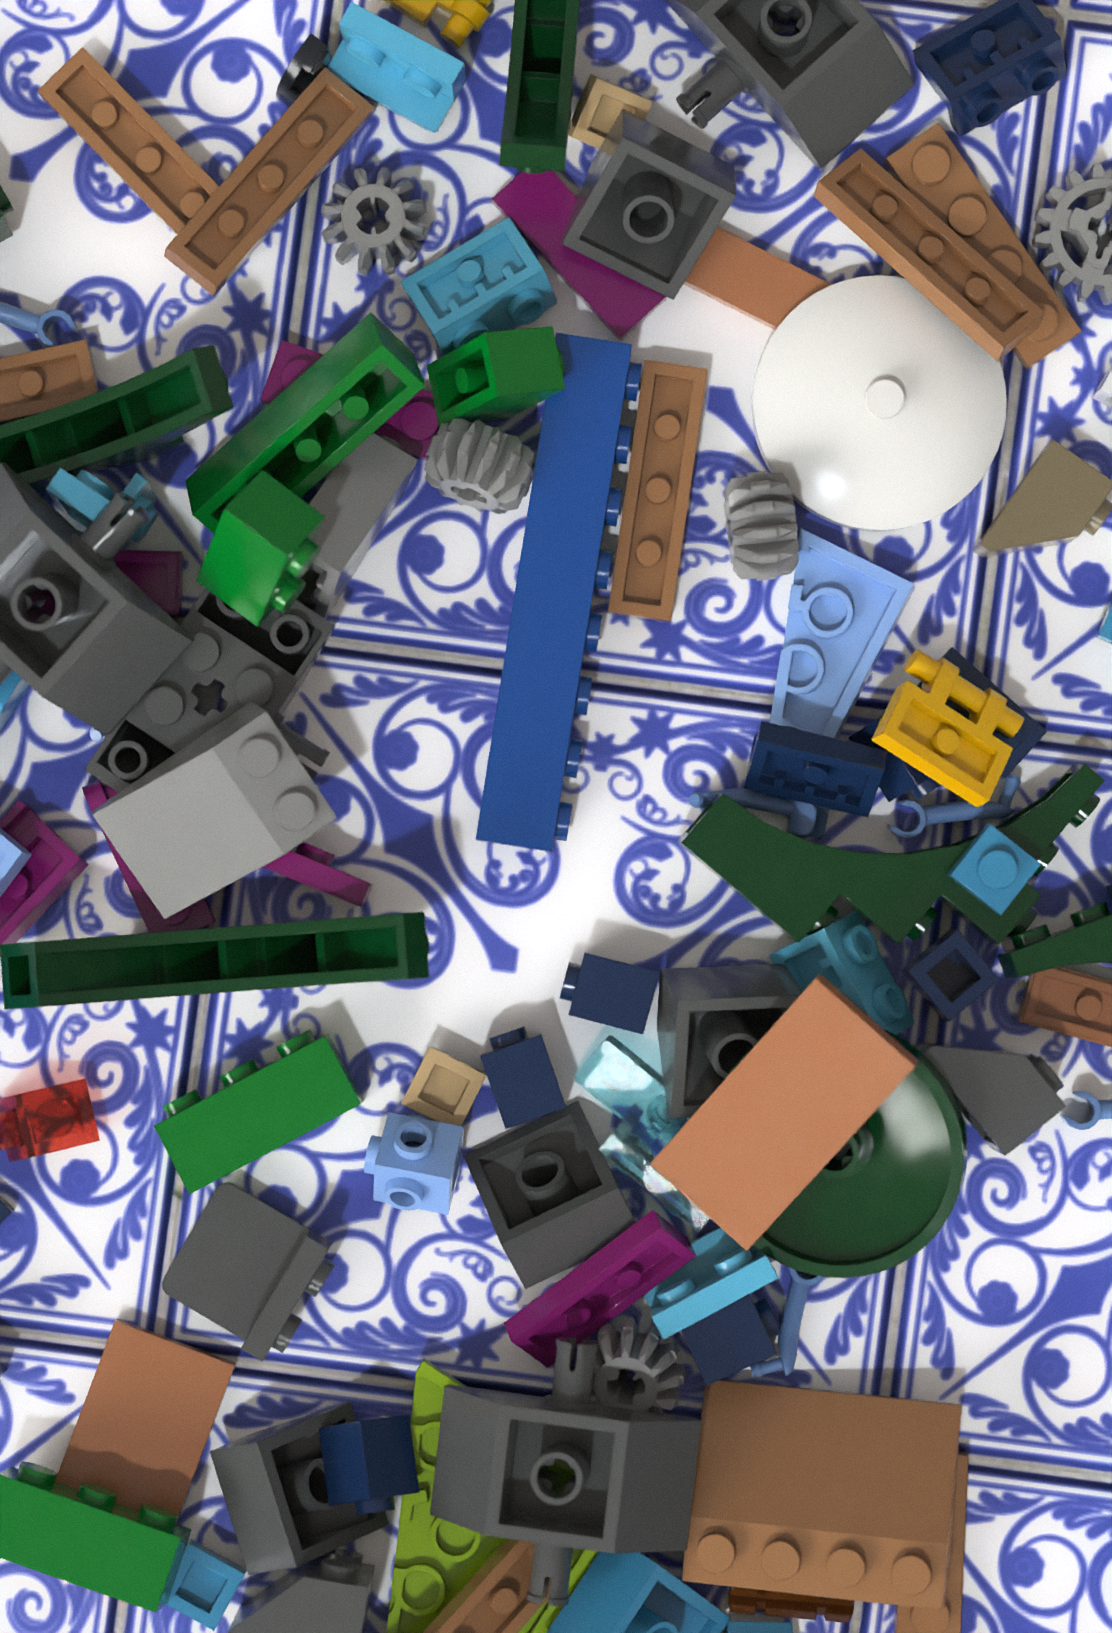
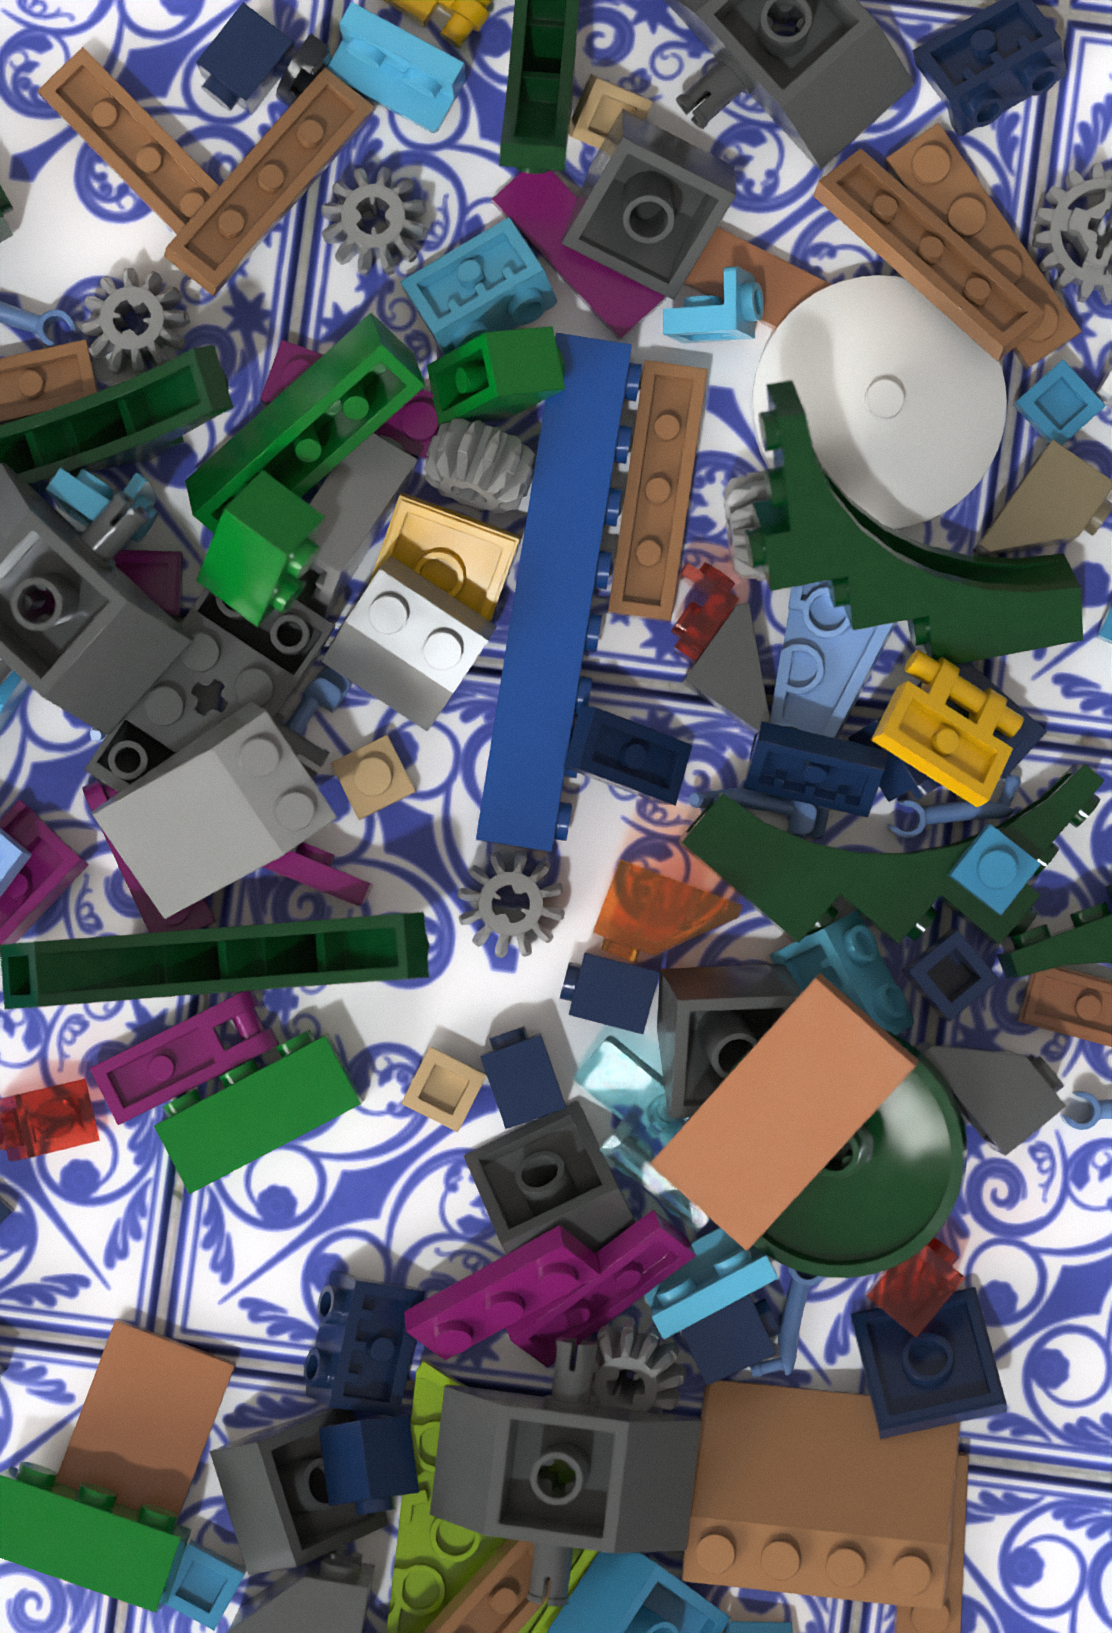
(143, 301): none -> light grey gear
(181, 1058): none -> magenta plate
(245, 60): none -> dark blue brick
(248, 1269): dark grey bracket -> none
(325, 690): none -> medium blue piece
(361, 1345): none -> dark blue bracket
(373, 777): none -> tan plate
(408, 643): none -> light grey slope
(415, 1163): light blue brick -> none
(451, 551): none -> yellow plate
(501, 923): none -> light grey gear
(502, 1293): none -> magenta plate
(627, 755): none -> dark blue plate
(655, 912): none -> clear orange slope
(700, 624): none -> clear red bracket
(710, 321): none -> medium azure bracket
(731, 672): none -> dark grey slope
(789, 1605): reddish brown axle -> none
(917, 1286): none -> clear red bracket
(932, 1378): none -> dark blue tile
(951, 600): none -> dark green arch
(1059, 404): none -> dark azure plate

